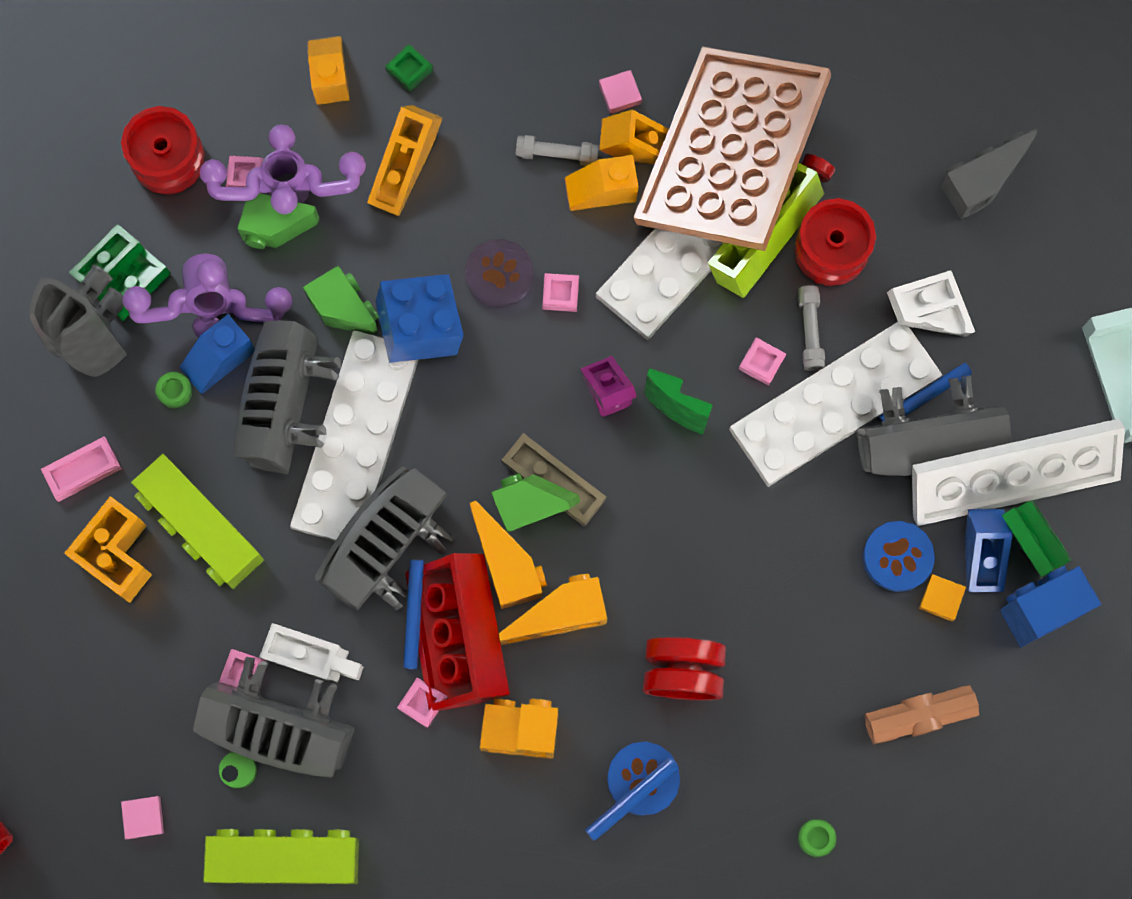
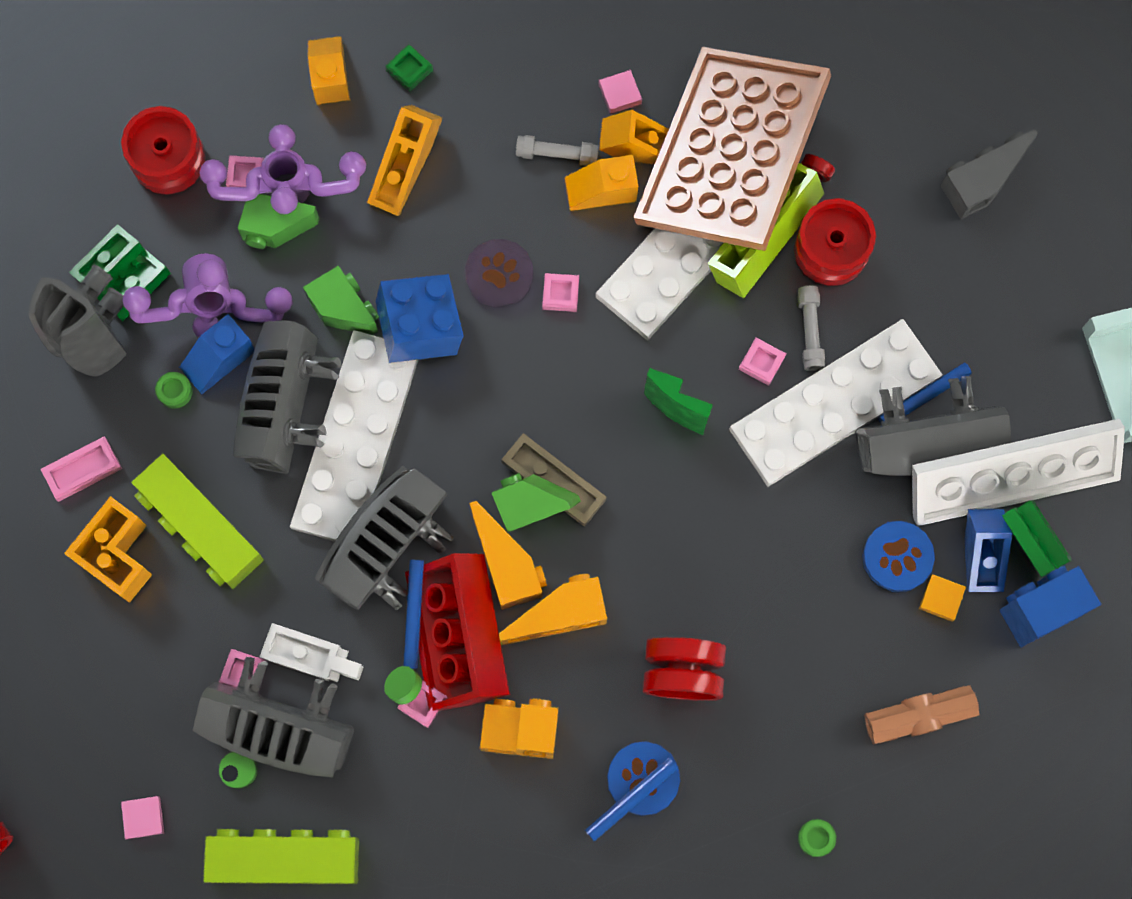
(403, 685): none -> bright green tile
(608, 386): magenta slope -> none
(932, 305): white wing -> none

